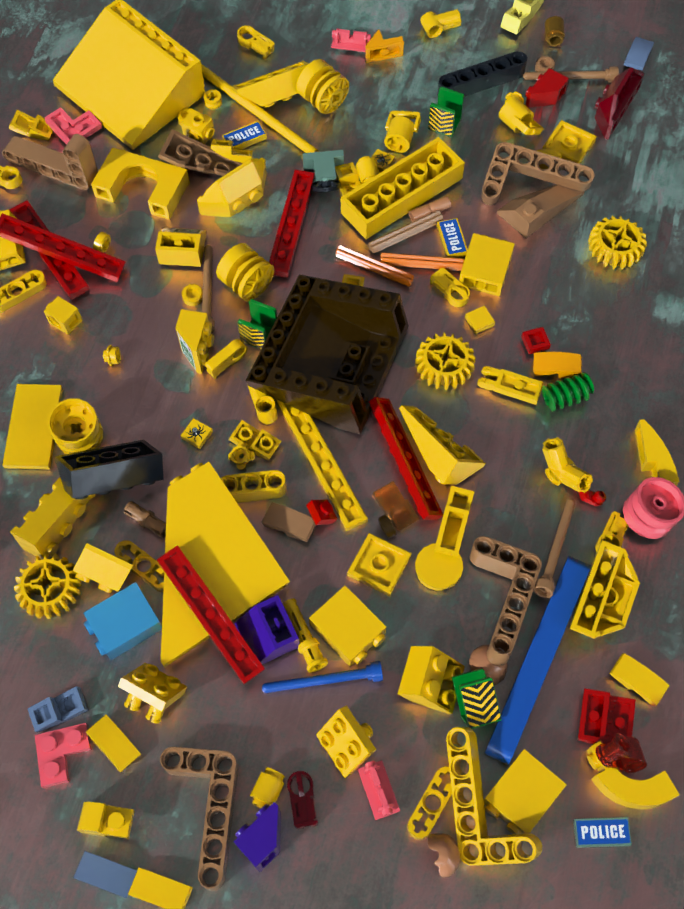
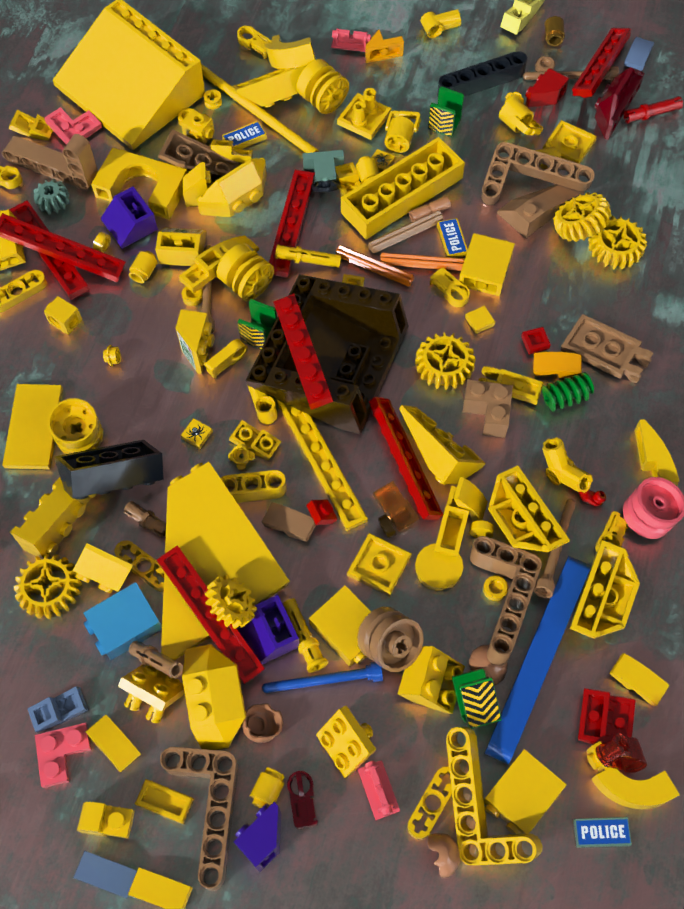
(51, 196): none -> sand green gear
(129, 218): none -> dark purple slope
(143, 266): none -> yellow brick
(150, 656): none -> medium nougat pin
(164, 801): none -> yellow tile
(195, 184): none -> yellow slope
(207, 262): none -> yellow slope
(212, 696): none -> yellow wedge
(230, 601): none -> yellow gear
(262, 723): none -> nougat hair
(289, 54): none -> yellow arch
(303, 352): none -> red plate
(308, 256): none -> yellow pin
(364, 114): none -> yellow plate
(390, 639): none -> medium nougat wheel
(470, 498): none -> yellow slope
(481, 528): none -> yellow tile
(493, 402): none -> medium nougat brick
(495, 588): none -> yellow tile
(524, 514): none -> yellow wedge
(582, 216): none -> yellow gear
(601, 62): none -> red plate
(607, 348): none -> medium nougat tile
(646, 111): none -> red pin

